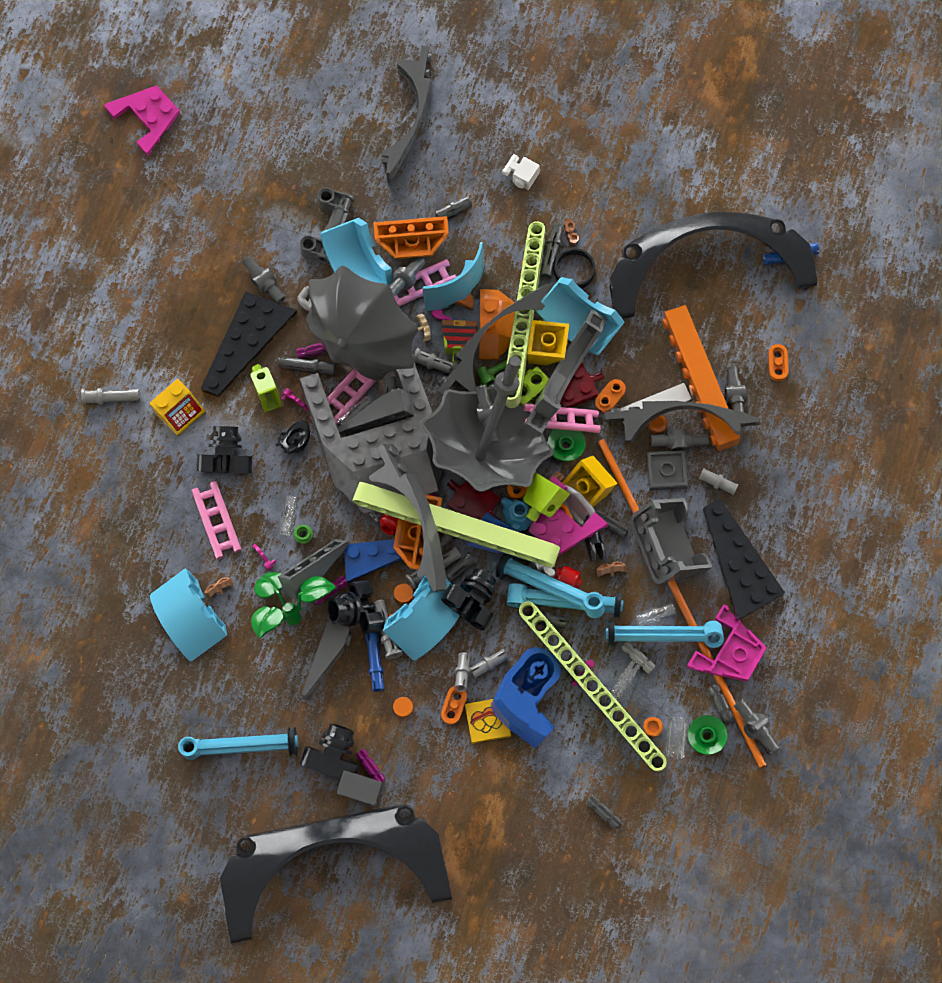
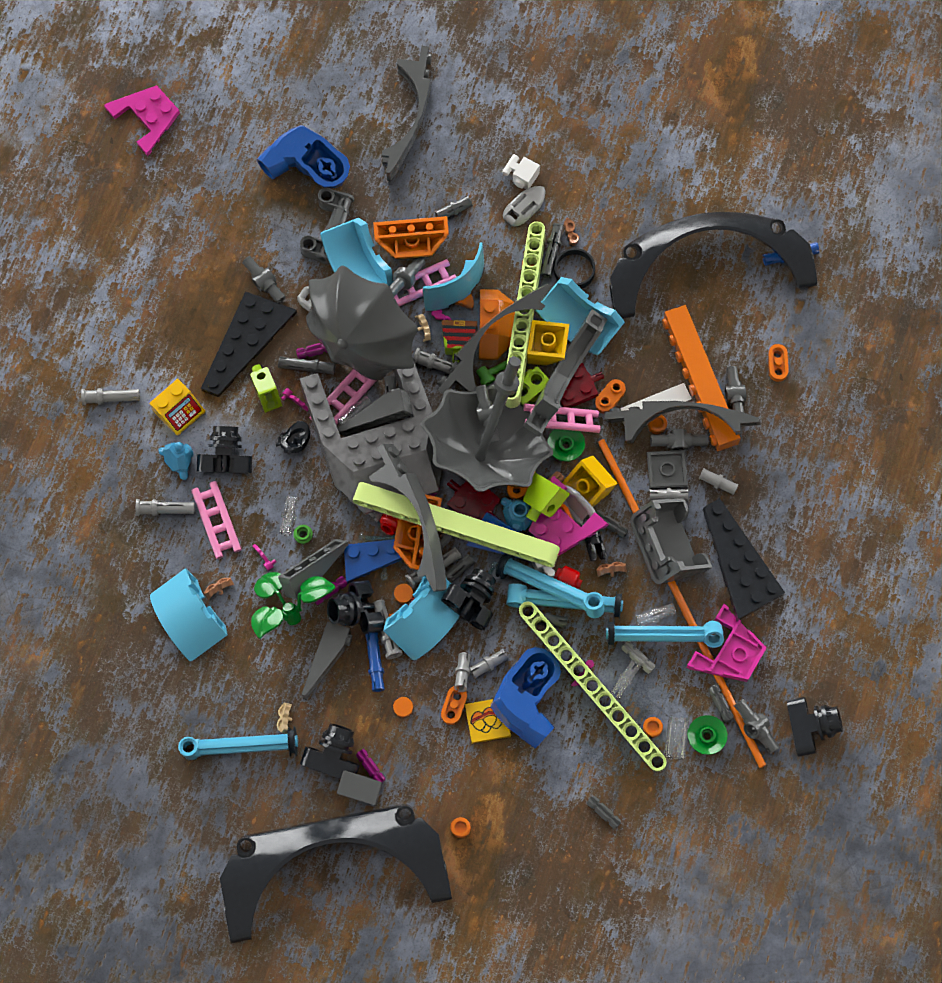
(154, 507): none -> light grey pin
(177, 457): none -> dark azure rock
(282, 723): none -> tan piece
(309, 154): none -> blue piece
(362, 537): none -> clear light blue hinge
(460, 827): none -> orange tile
(524, 205): none -> light grey piece
(668, 494): none -> light grey pin
(805, 725): none -> black beam

